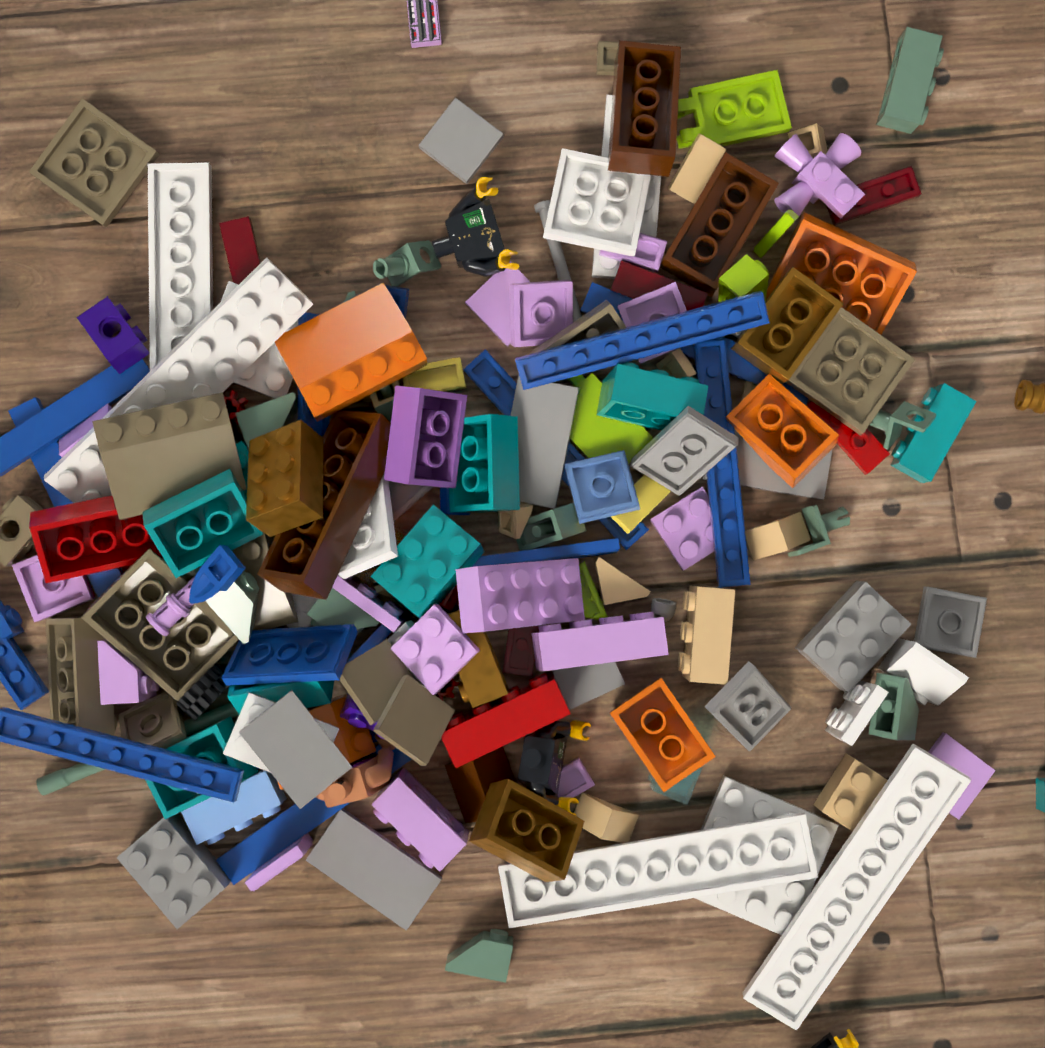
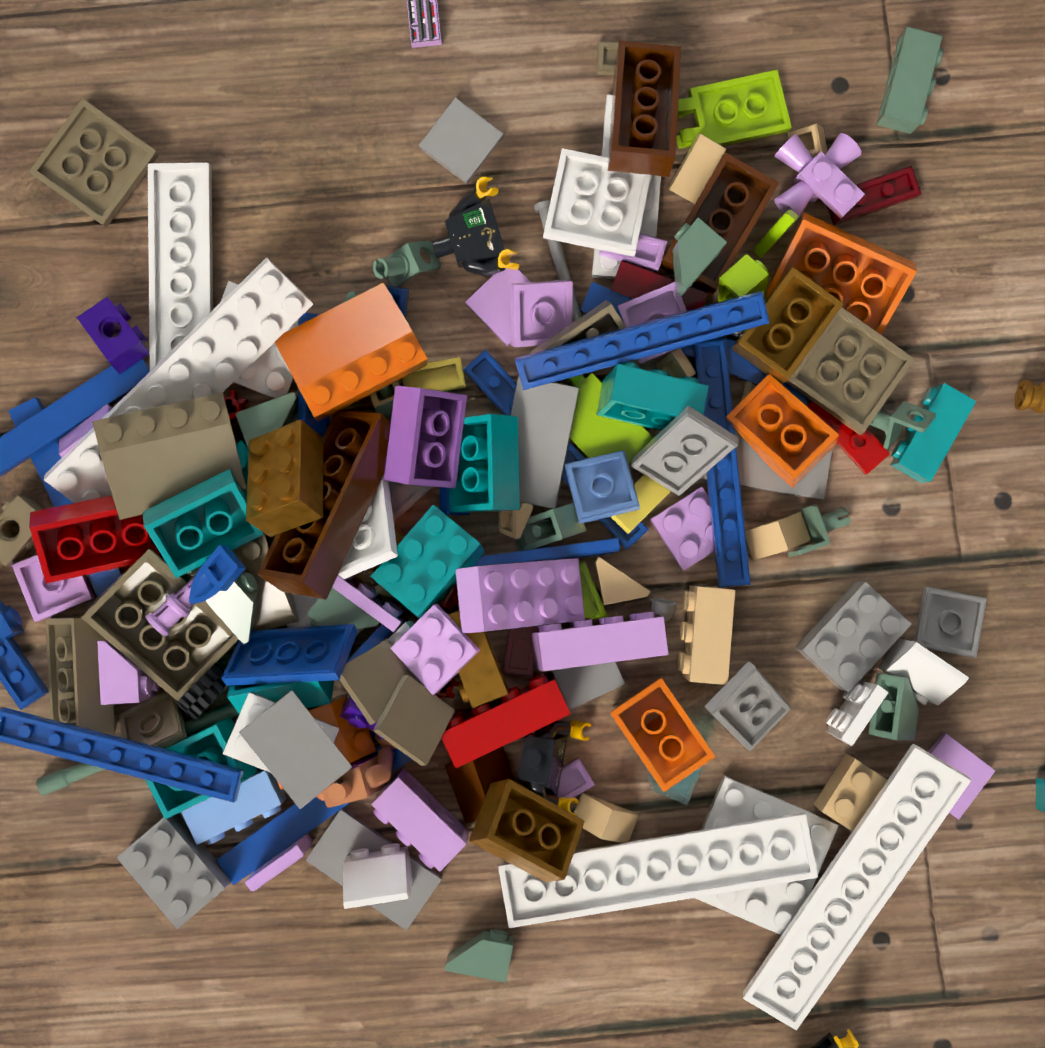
(240, 247): dark red tile -> none
(376, 876): none -> white slope
(693, 253): none -> sand green slope

